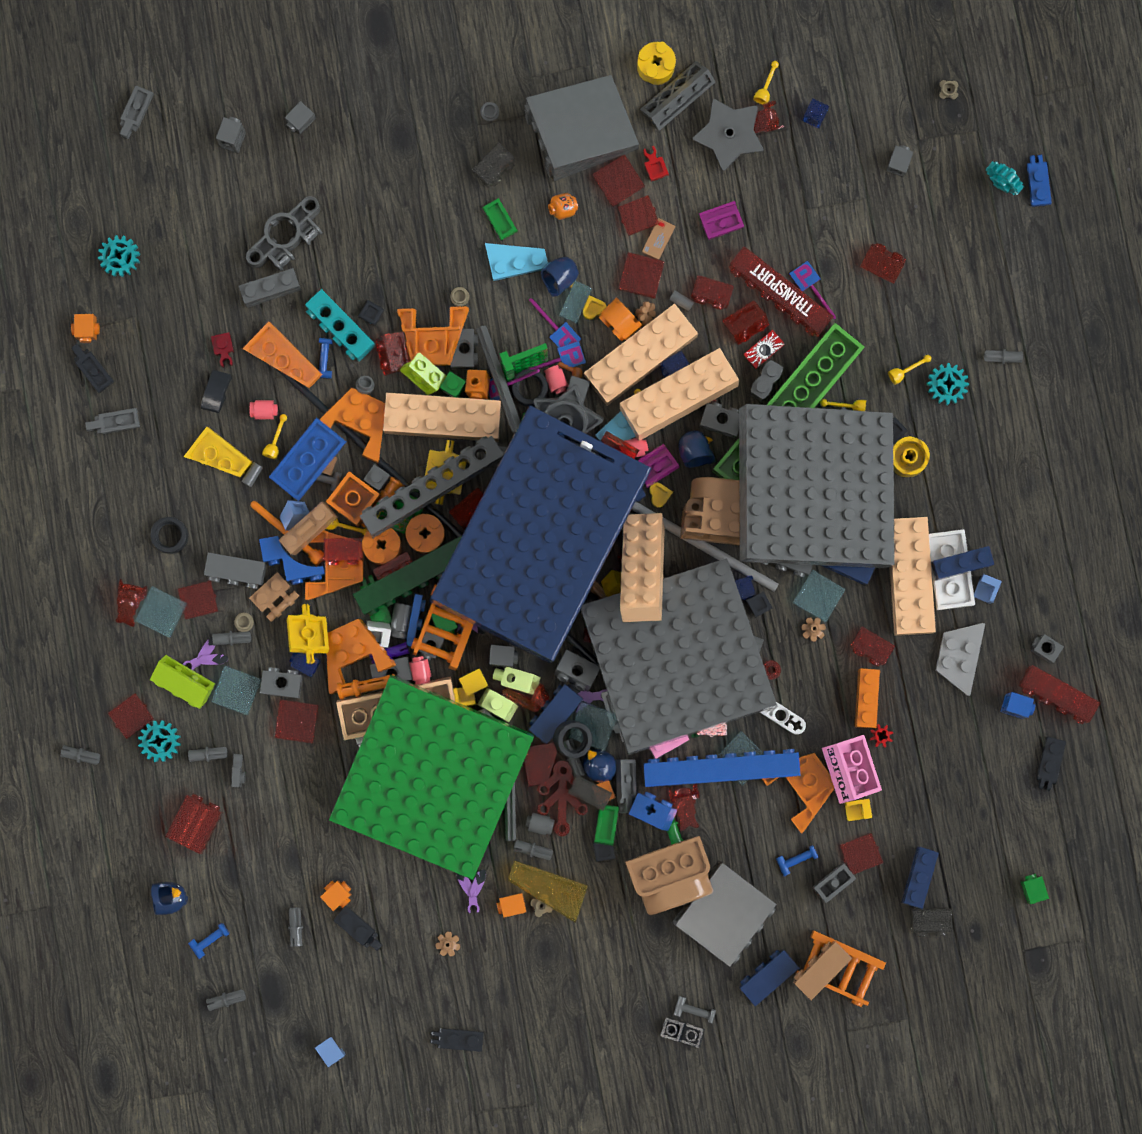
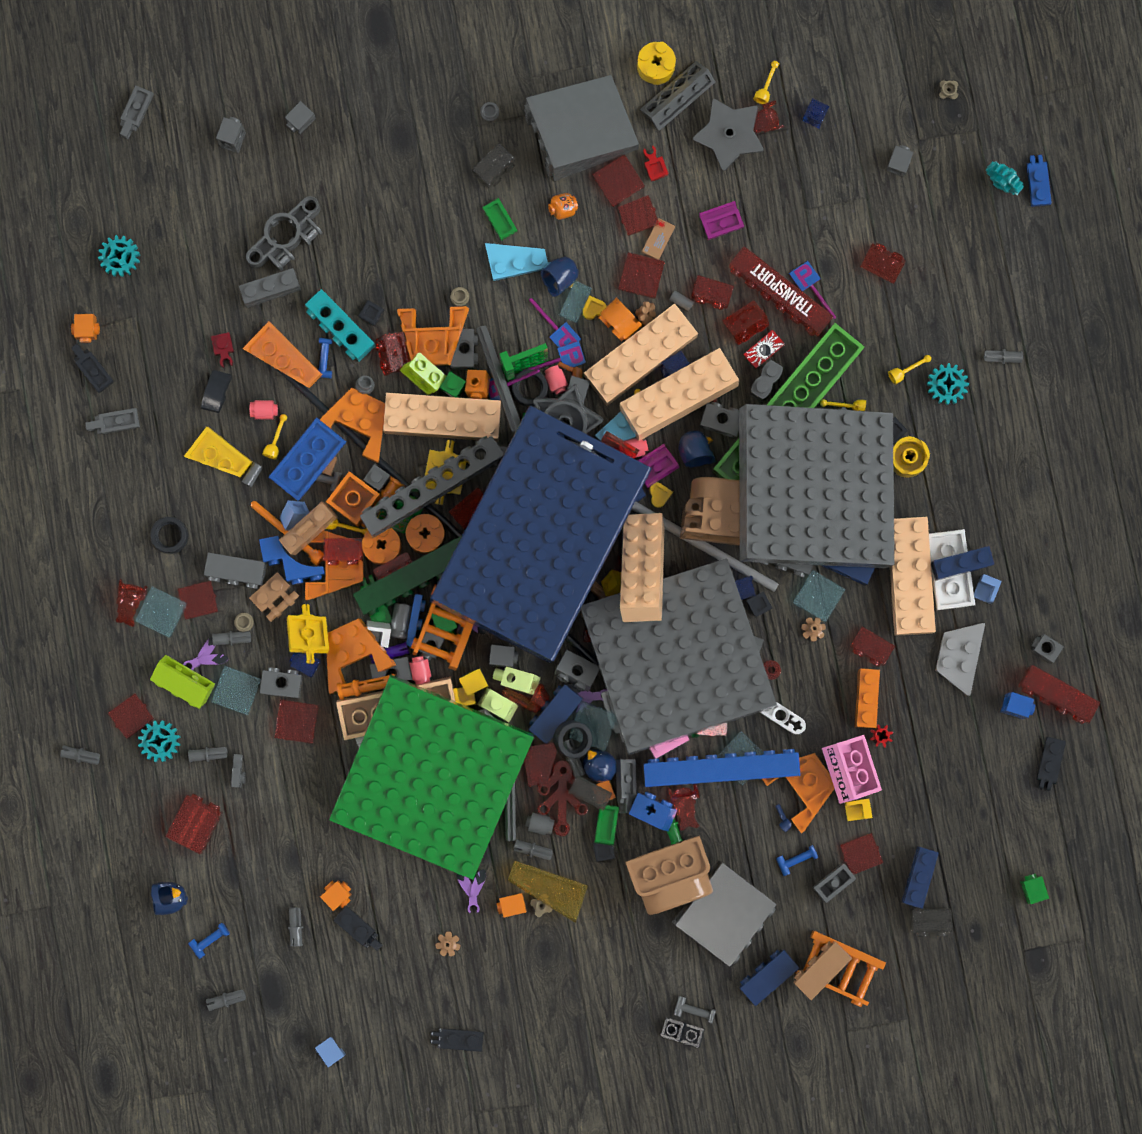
(785, 825): none -> dark blue hand

